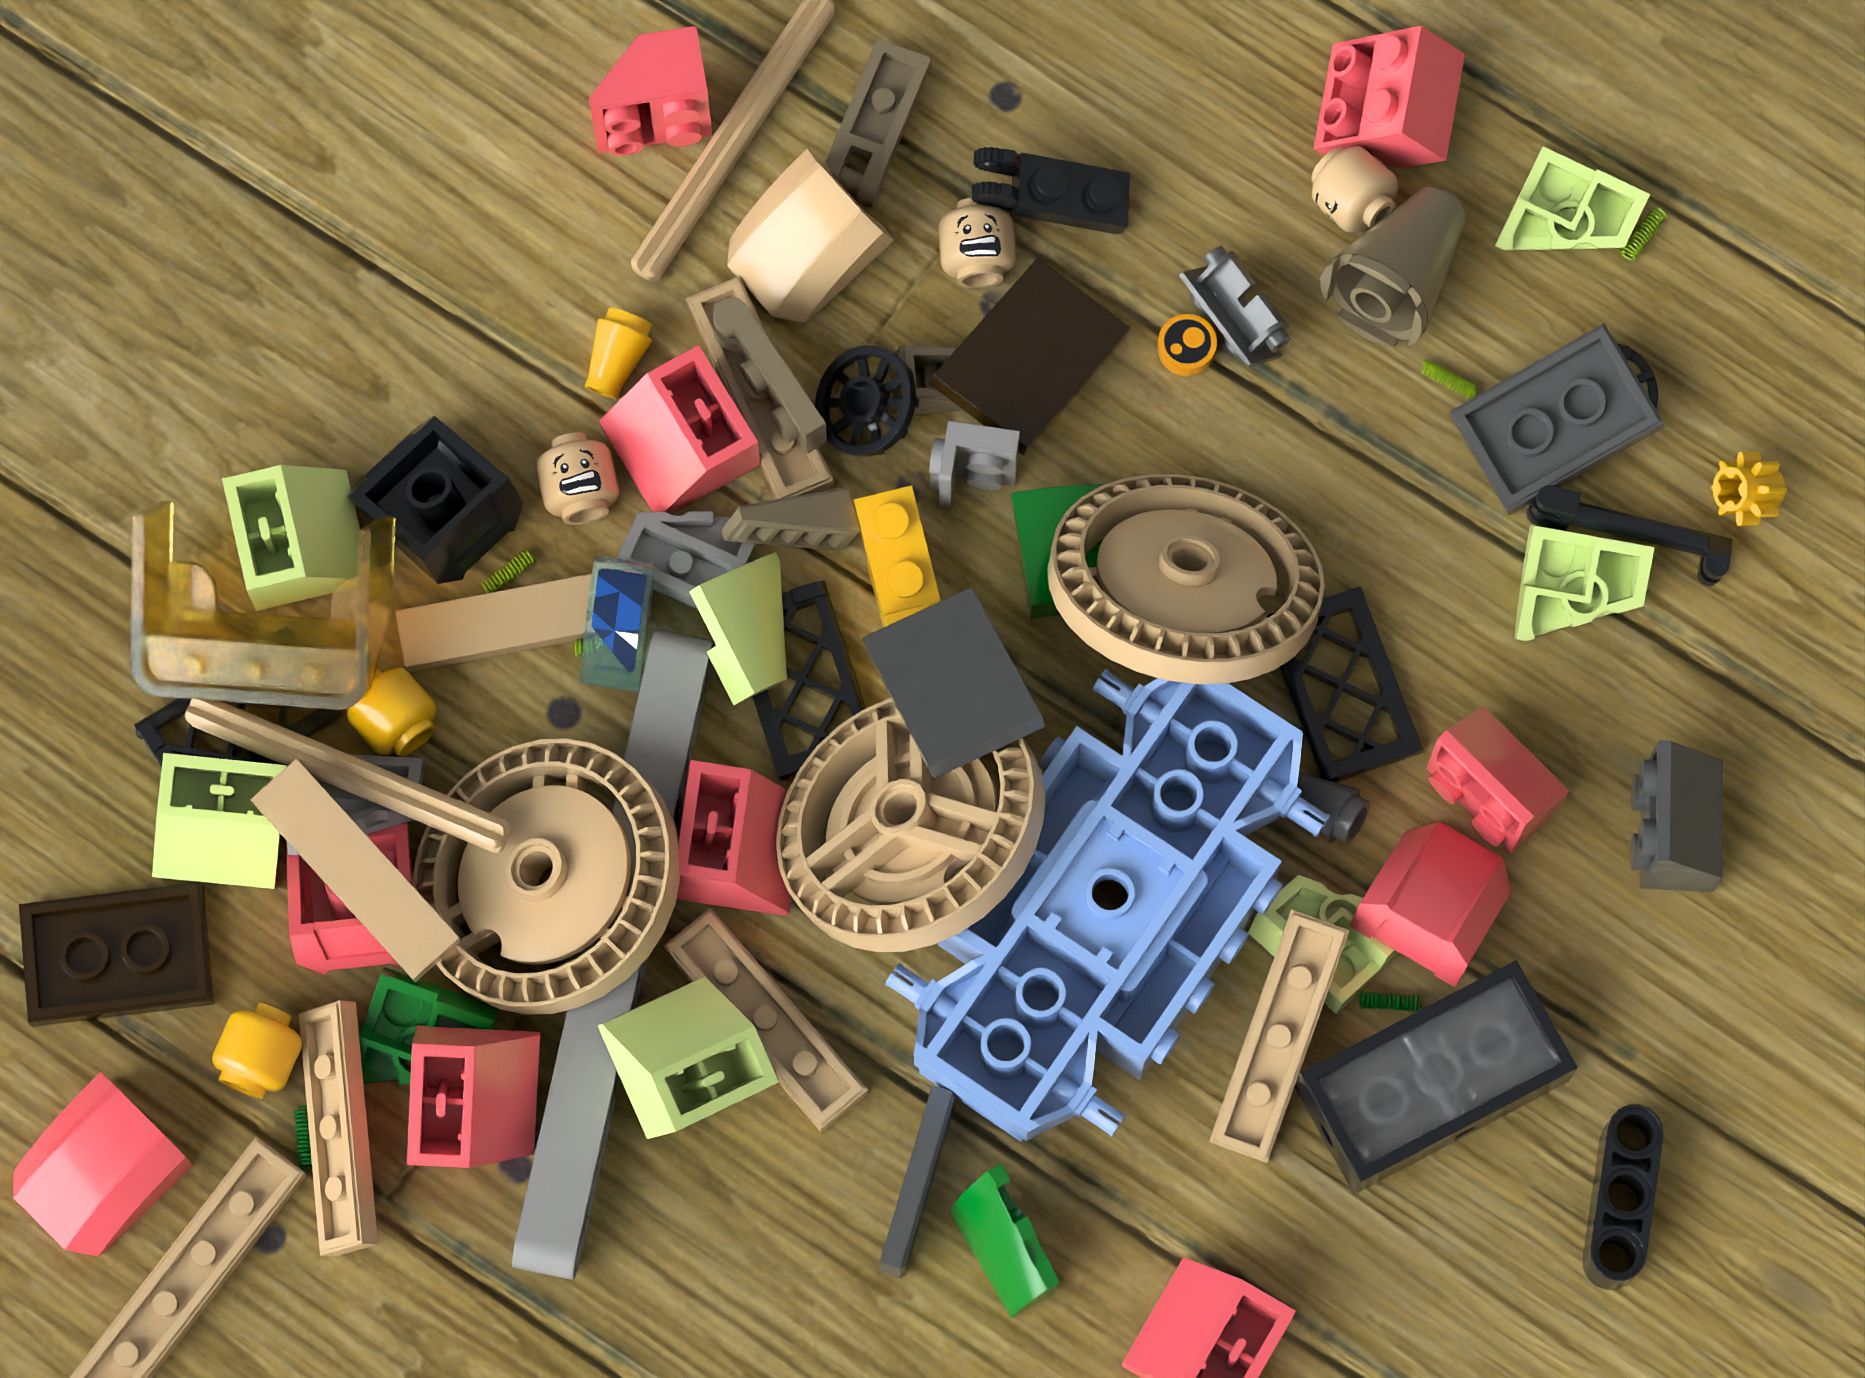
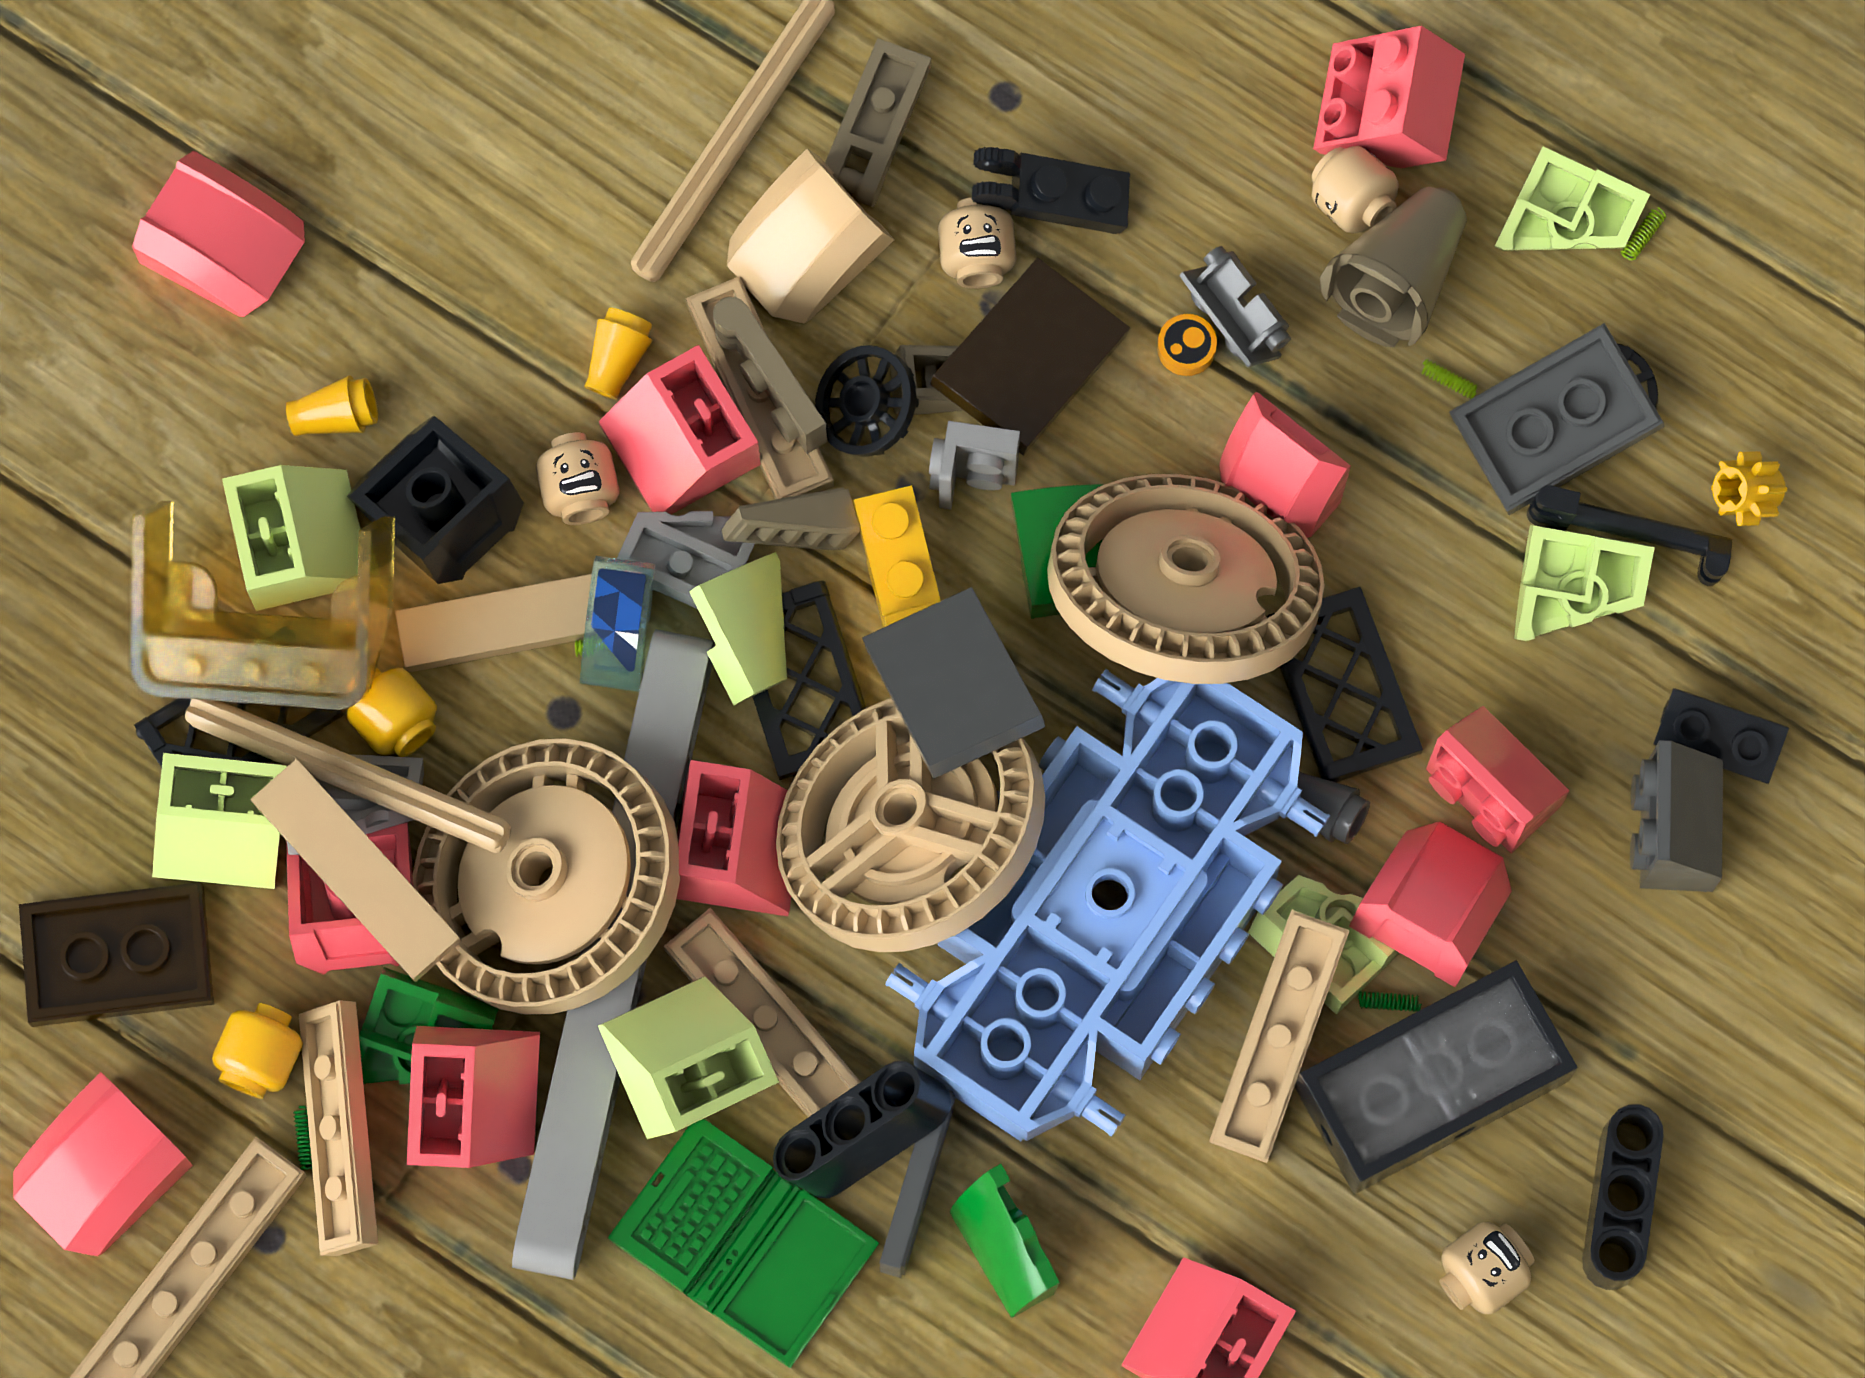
(218, 236): none -> coral slope
(336, 408): none -> yellow cone
(517, 570): lime leg -> none
(653, 95): coral slope -> none
(743, 1241): none -> green piece
(862, 1129): none -> black beam
(1283, 467): none -> coral slope
(1486, 1267): none -> tan head
(1740, 739): none -> black hinge

